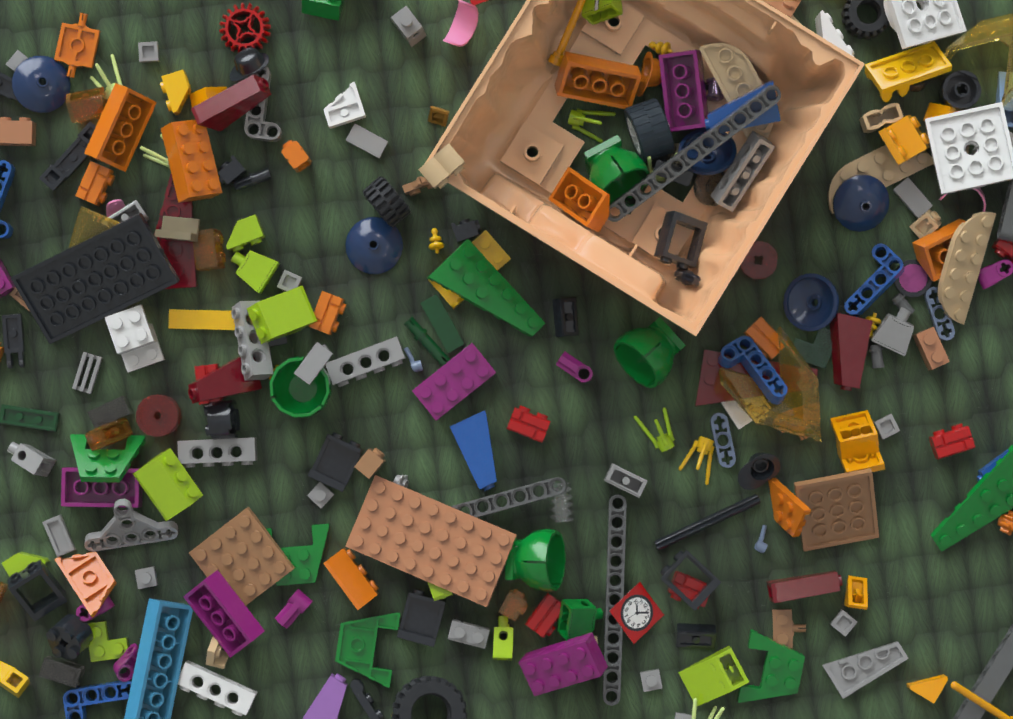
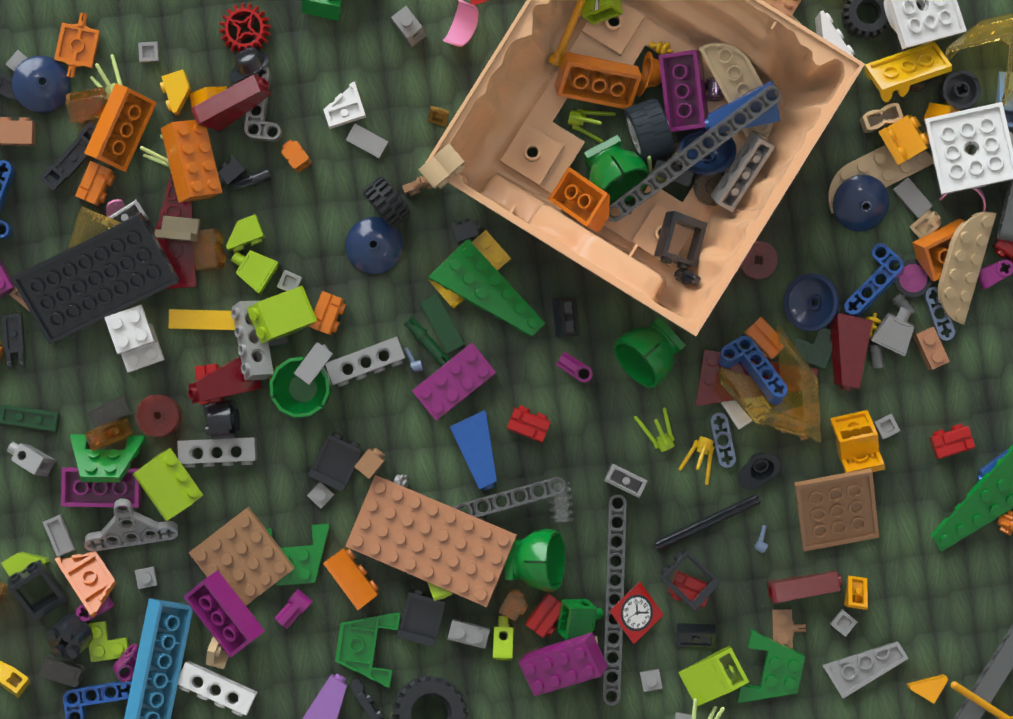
(88, 368): light grey tile -> none
(436, 244): yellow hair -> none
(787, 508): orange wing -> none

